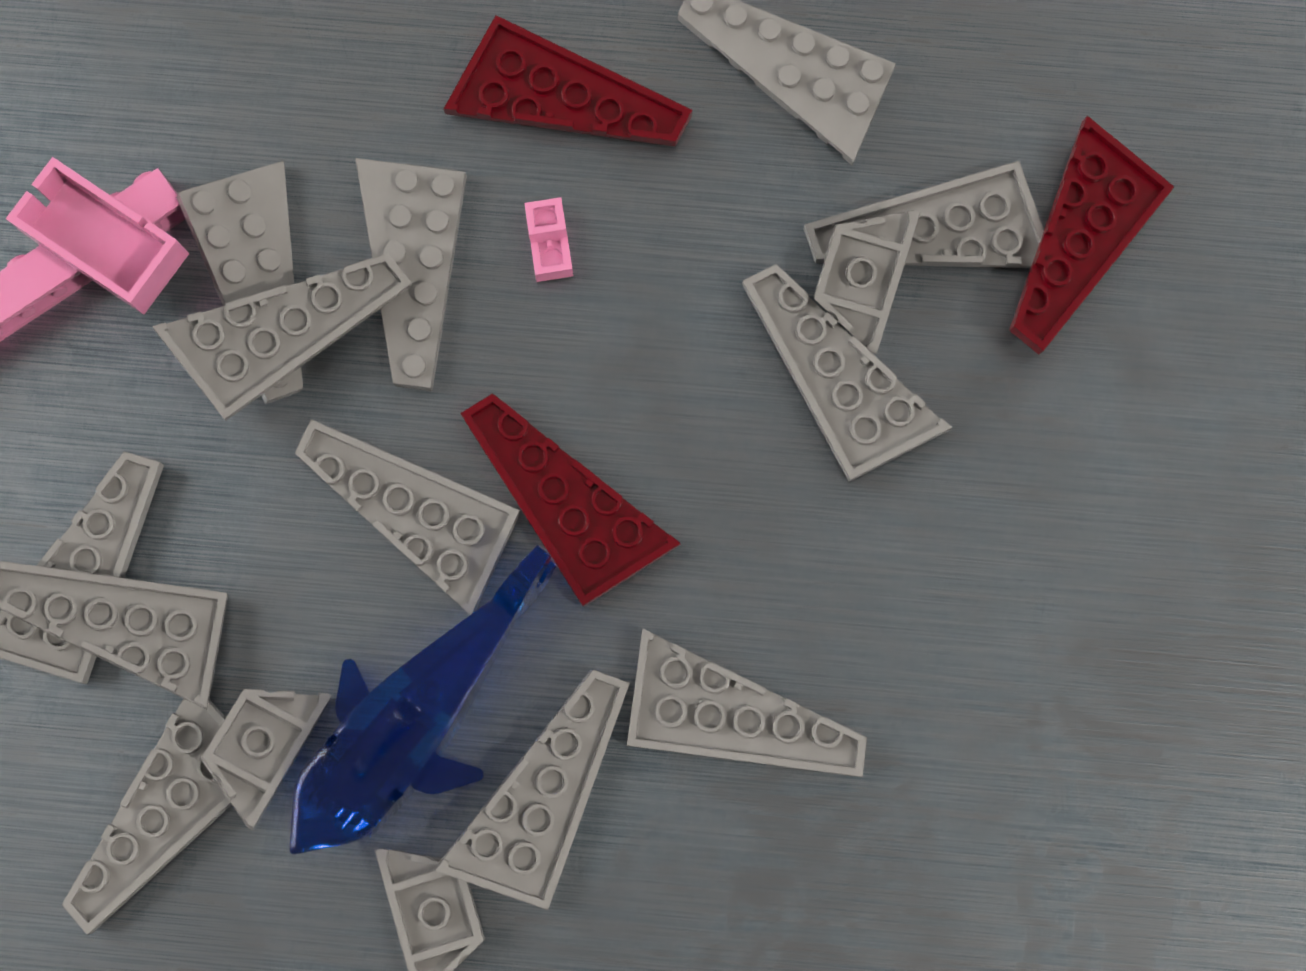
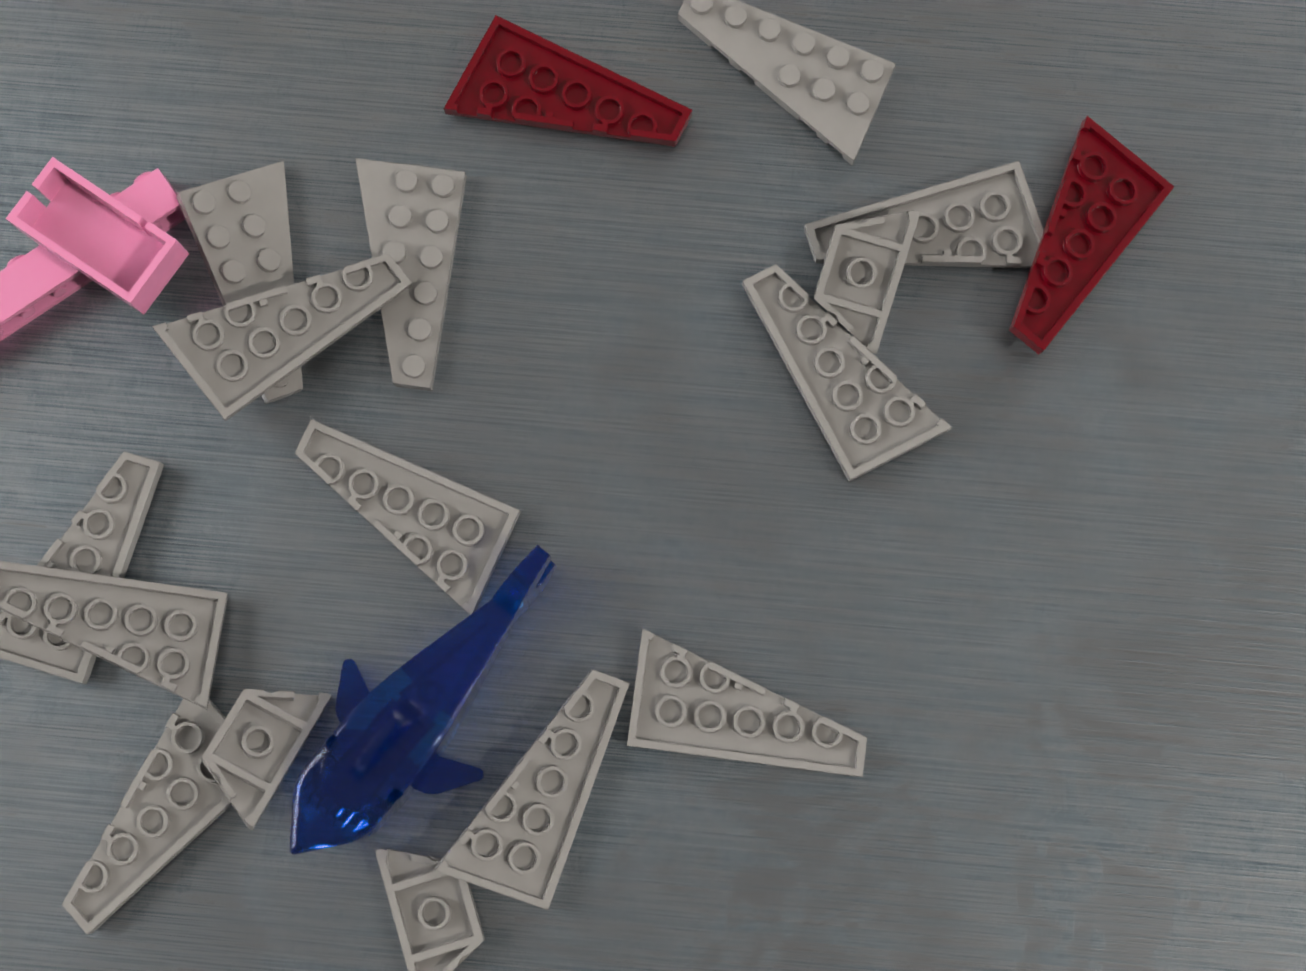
(548, 239): bright pink slope -> none
(577, 516): dark red wing -> none

